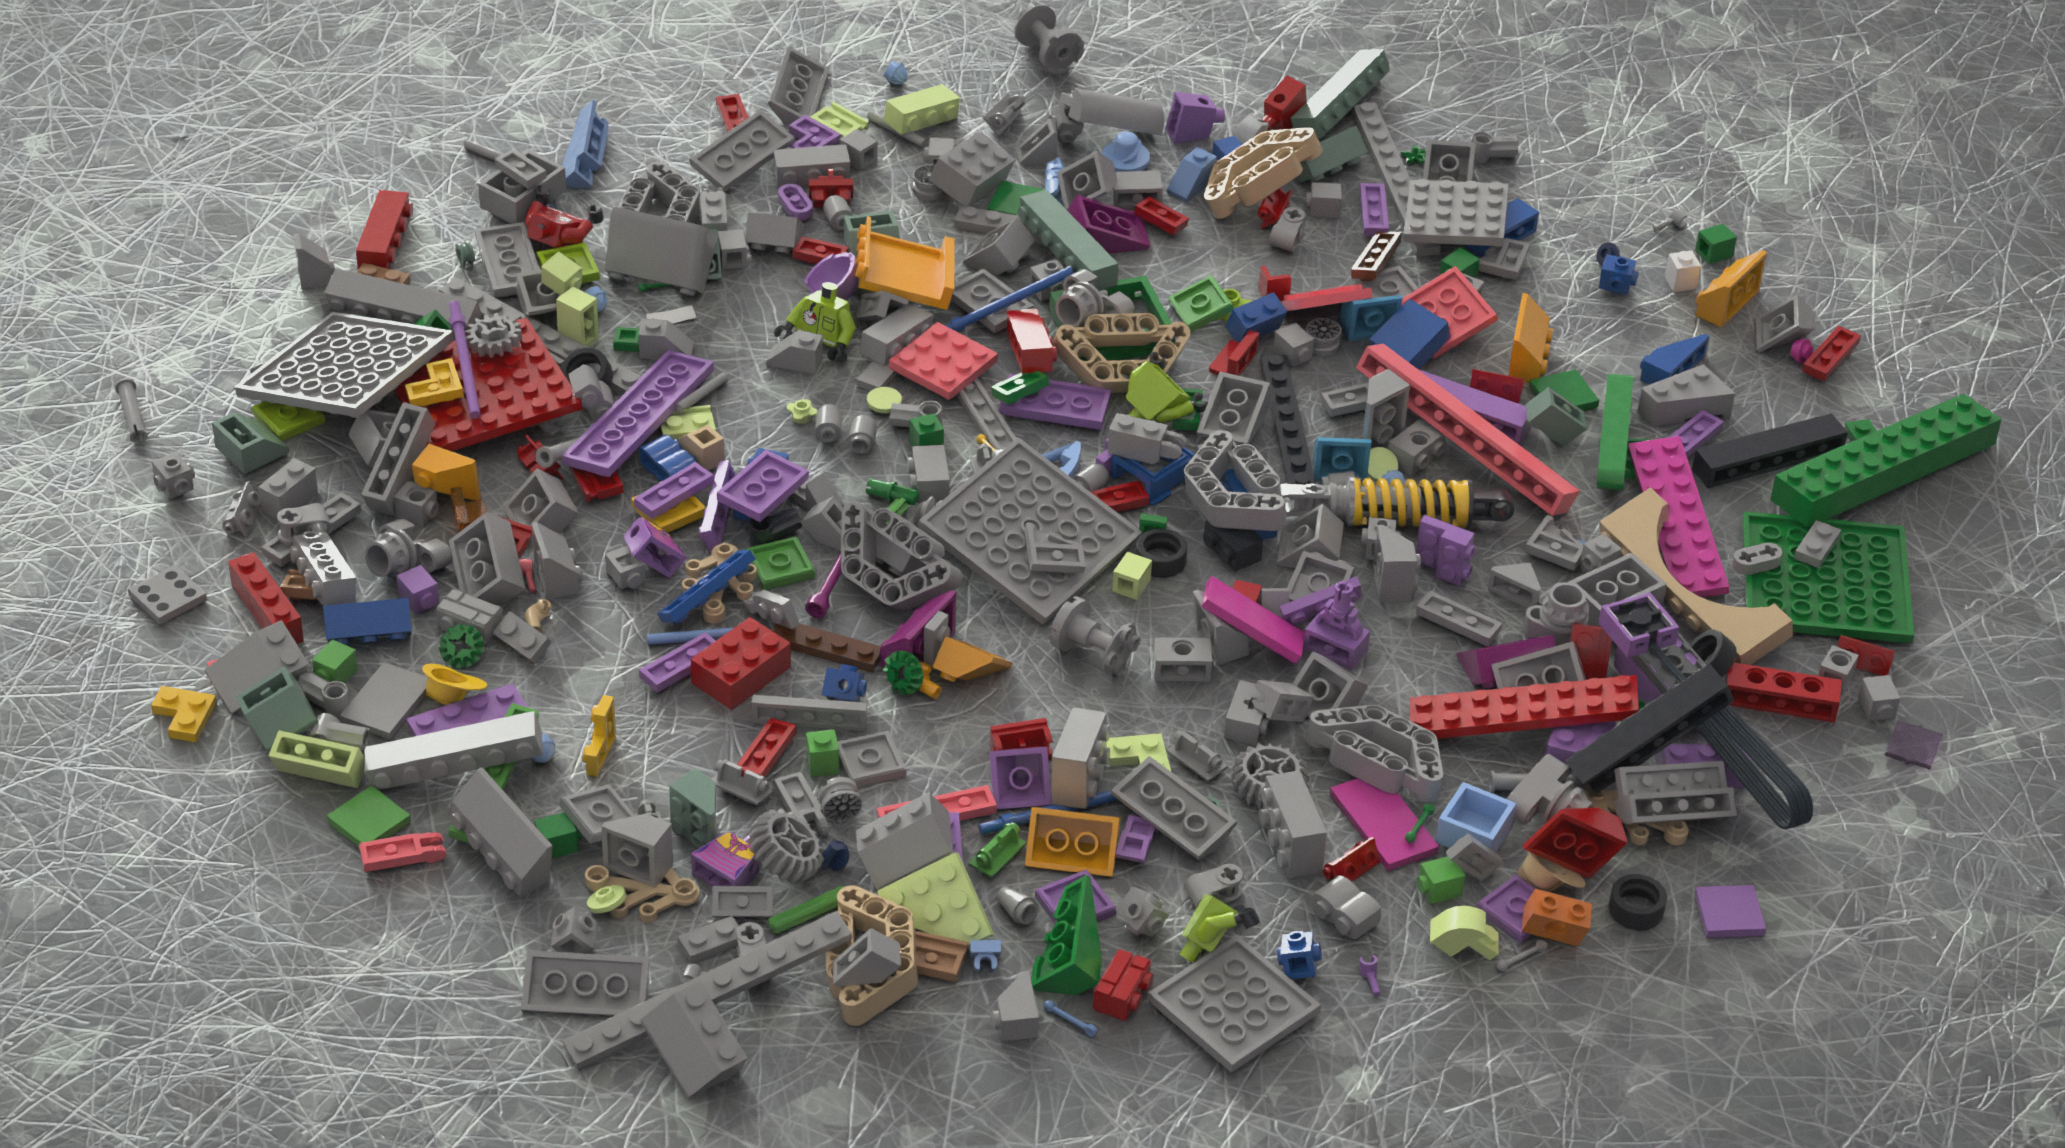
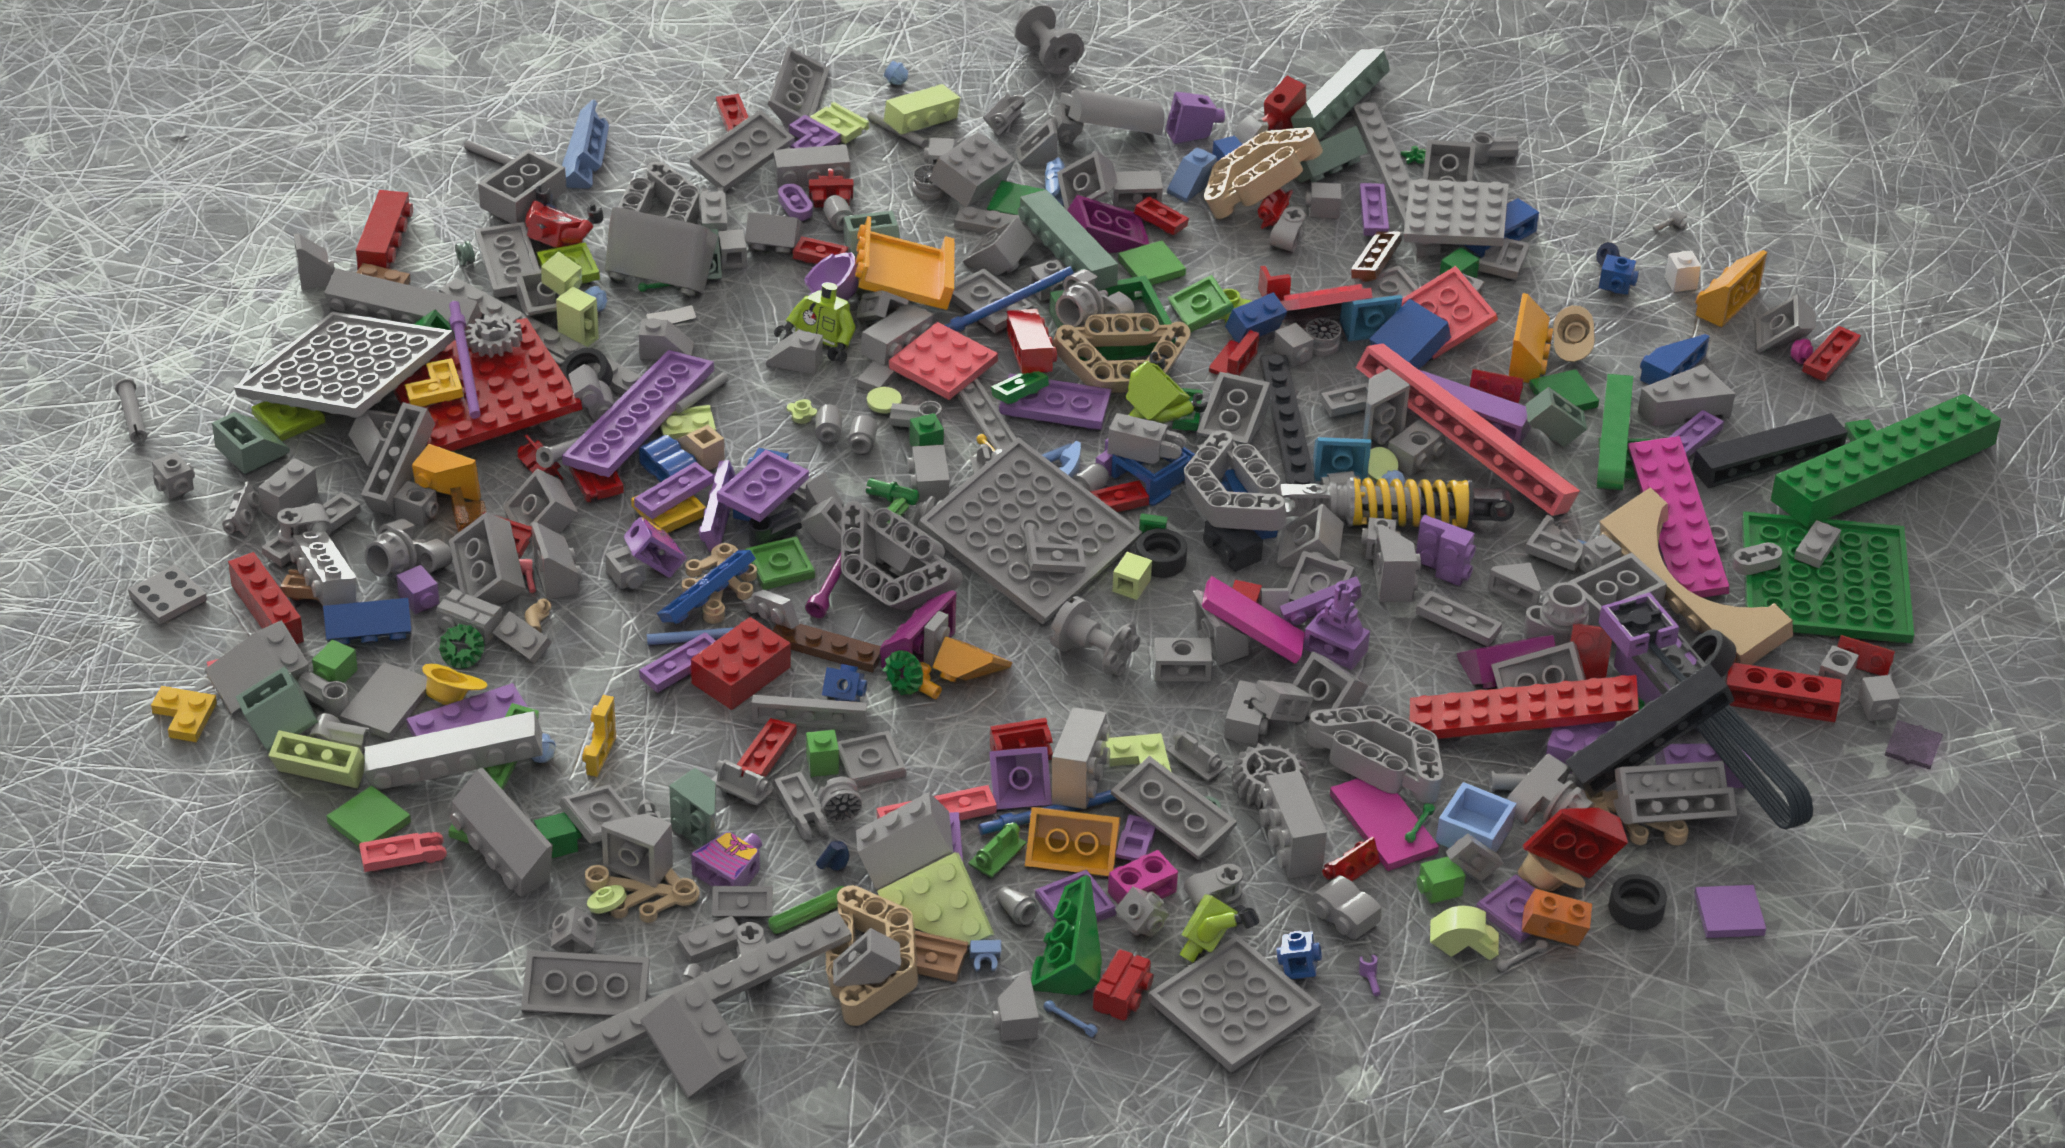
(520, 168): light grey plate -> none
(626, 339): green tile -> none
(786, 846): light grey gear -> none
(860, 148): light grey brick -> none
(1127, 153): light blue plate -> none
(1147, 873): none -> dark pink brick
(1154, 261): none -> bright green tile
(1573, 333): none -> tan piece
(1716, 243): green brick -> none
(1720, 536): none -> light grey plate

